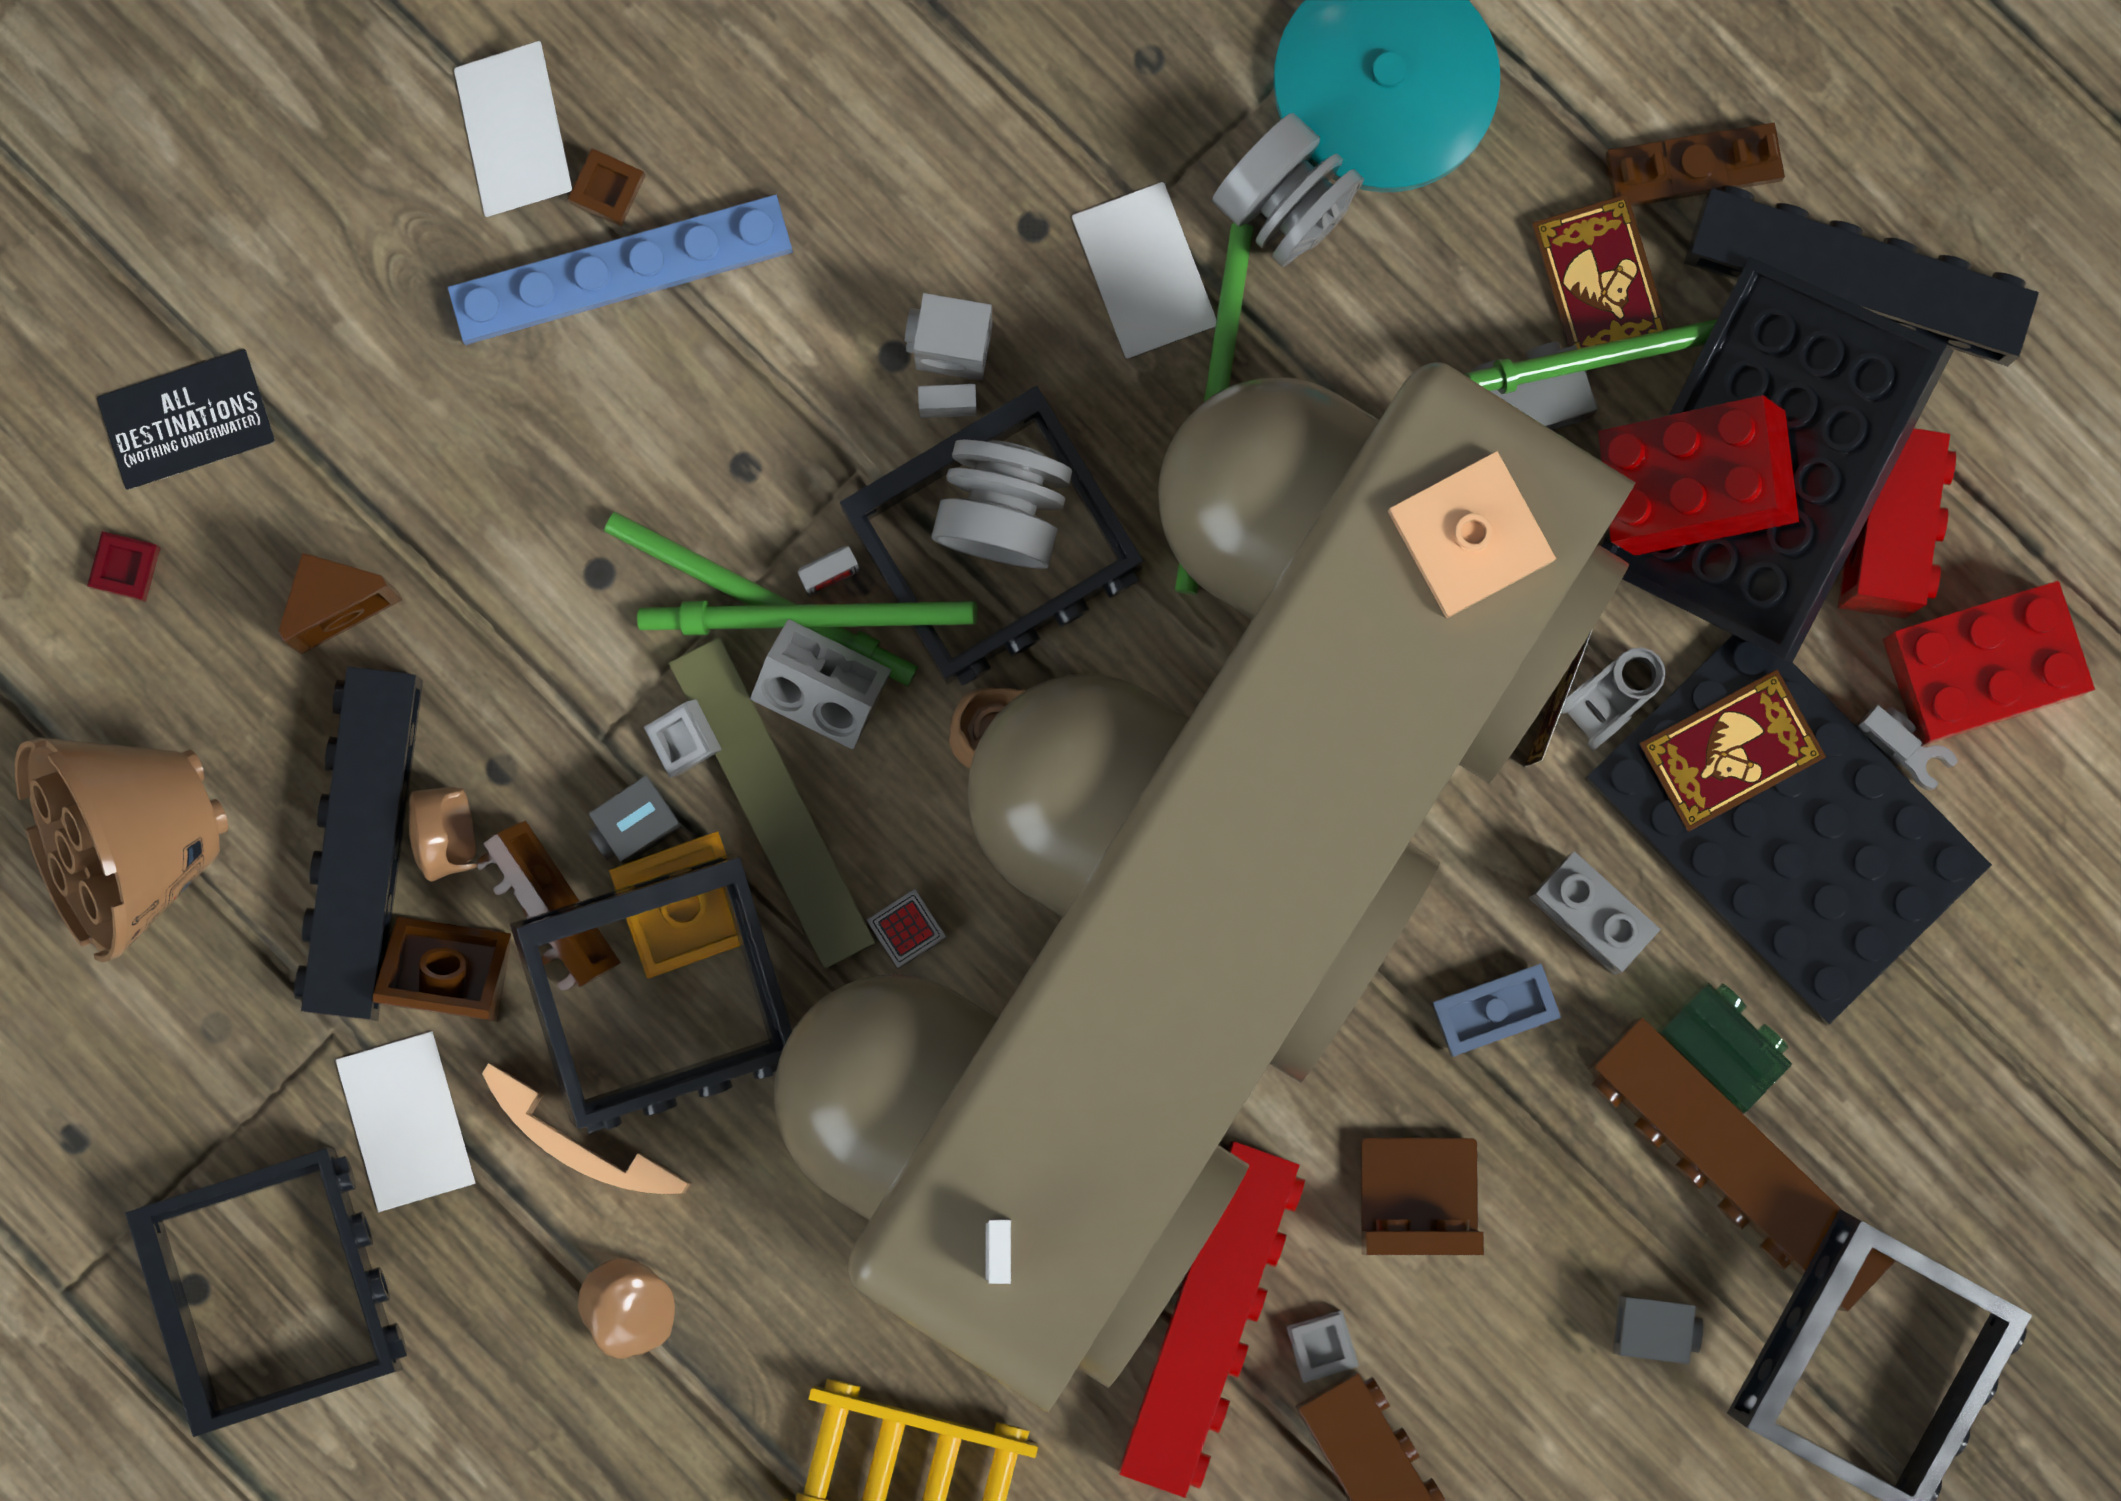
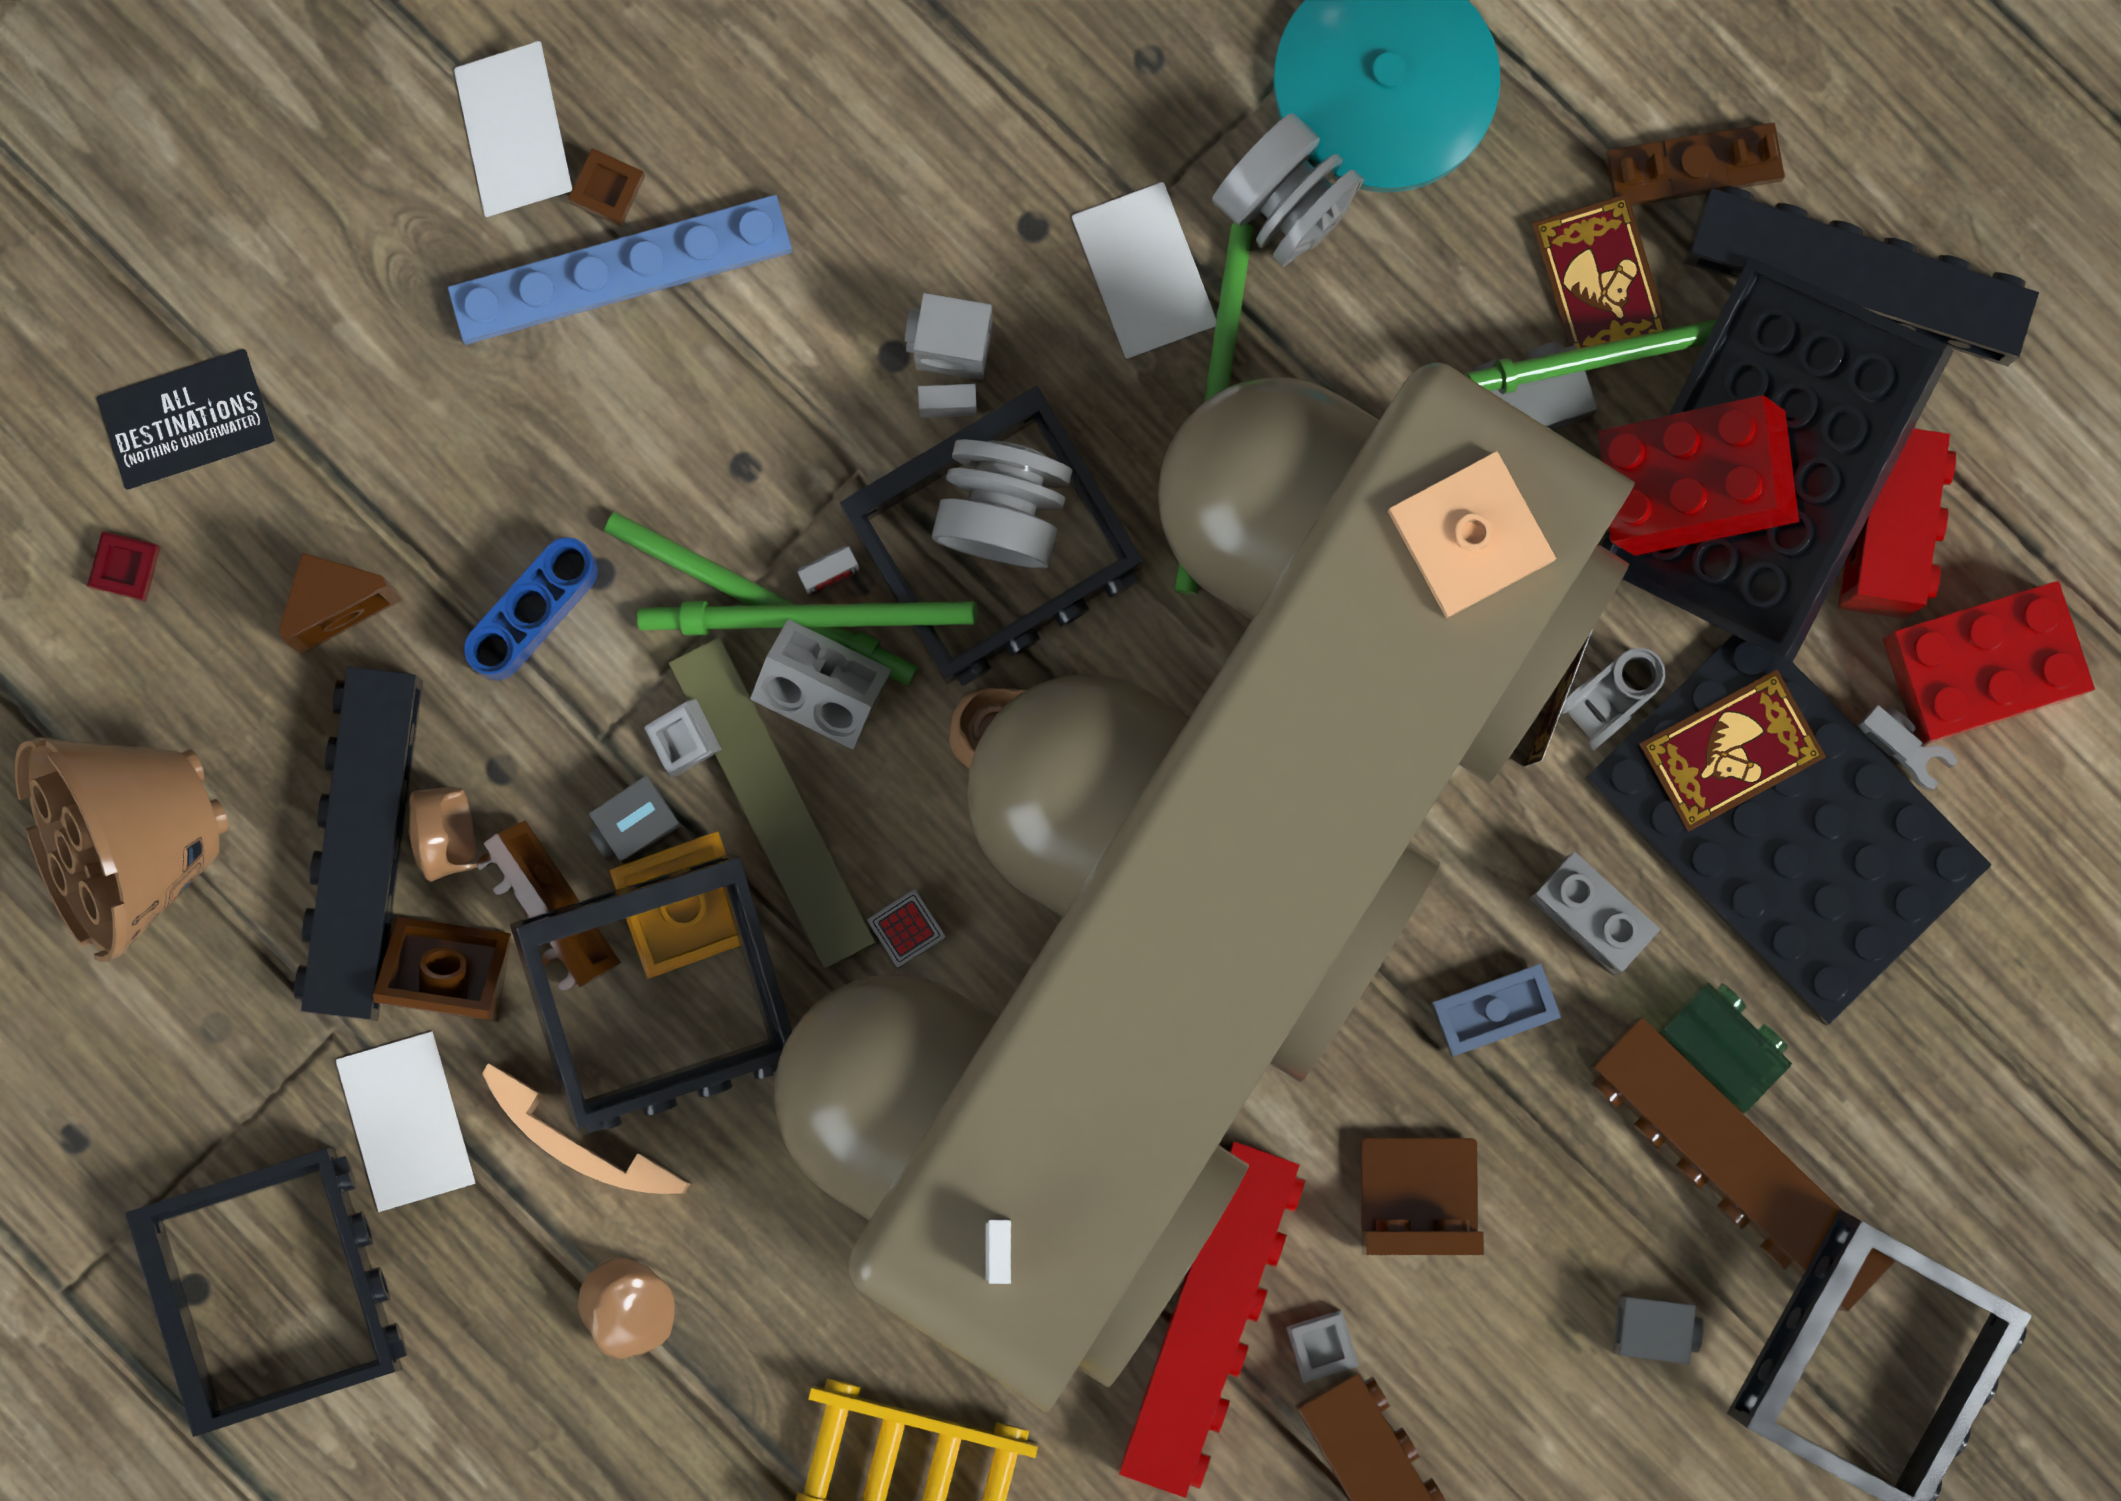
(540, 581): none -> blue beam

